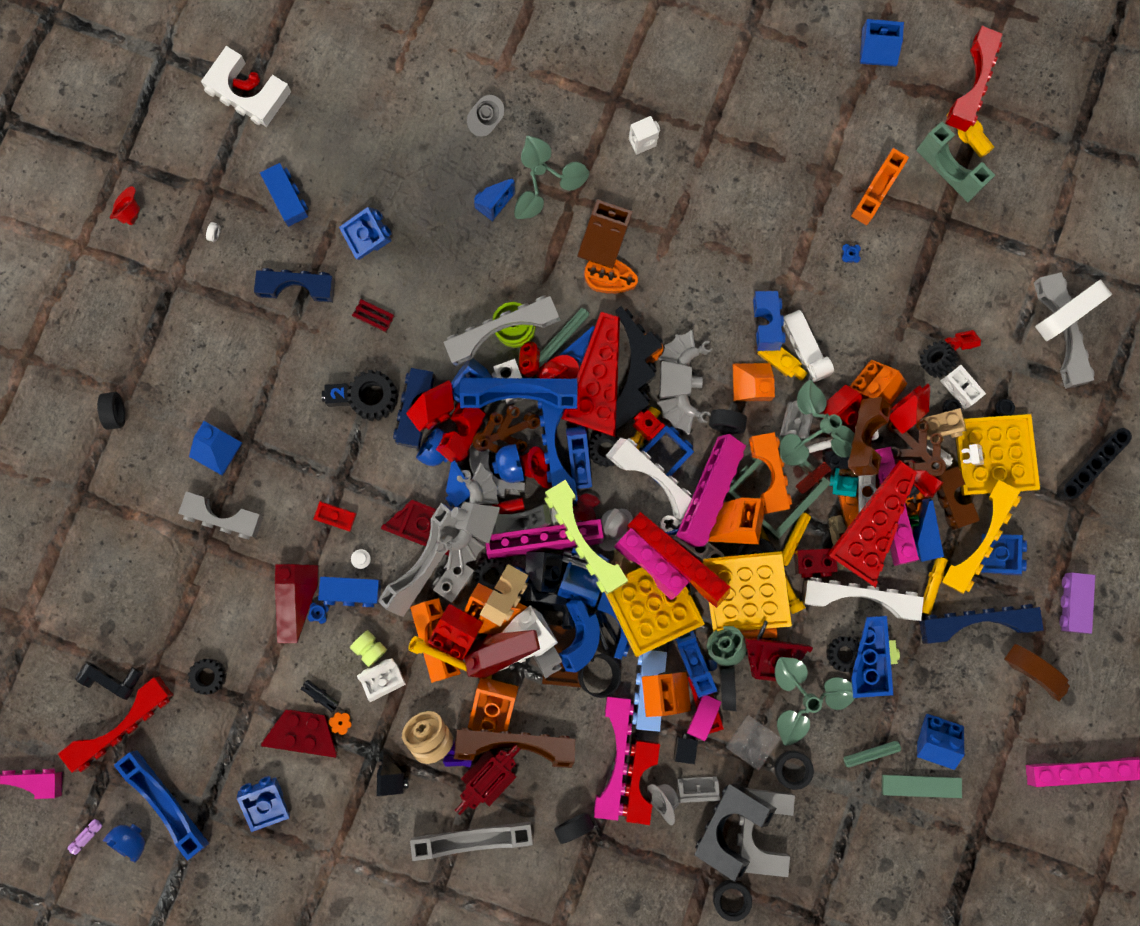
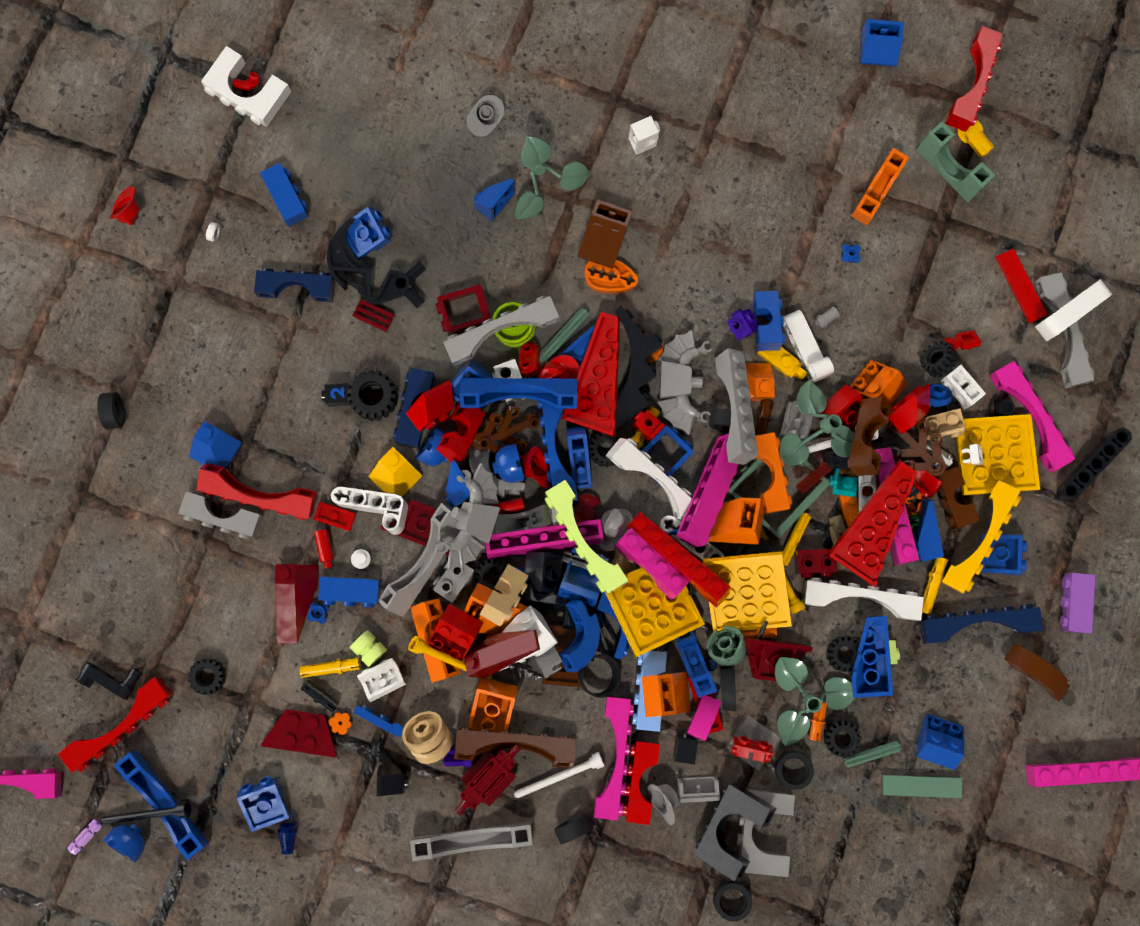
(181, 810): none -> black piece
(219, 482): none -> arch
(287, 836): none -> clear blue cone
(324, 548): none -> red cylinder
(330, 667): none -> yellow pin
(369, 502): none -> white beam
(380, 721): none -> blue hinge
(388, 290): none -> black piece
(394, 474): none -> yellow slope
(460, 328): none -> dark red window
(593, 762): none -> white piece
(741, 439): none -> light grey arch
(743, 323): none -> dark purple brick
(761, 750): none -> red hinge
(764, 417): none -> reddish brown axle
(817, 723): none -> orange axle
(822, 320): none -> light grey pin
(851, 747): none -> black tyre
(939, 395): none -> blue plate
(1021, 286): none -> red tile
(1054, 449): none -> dark pink arch

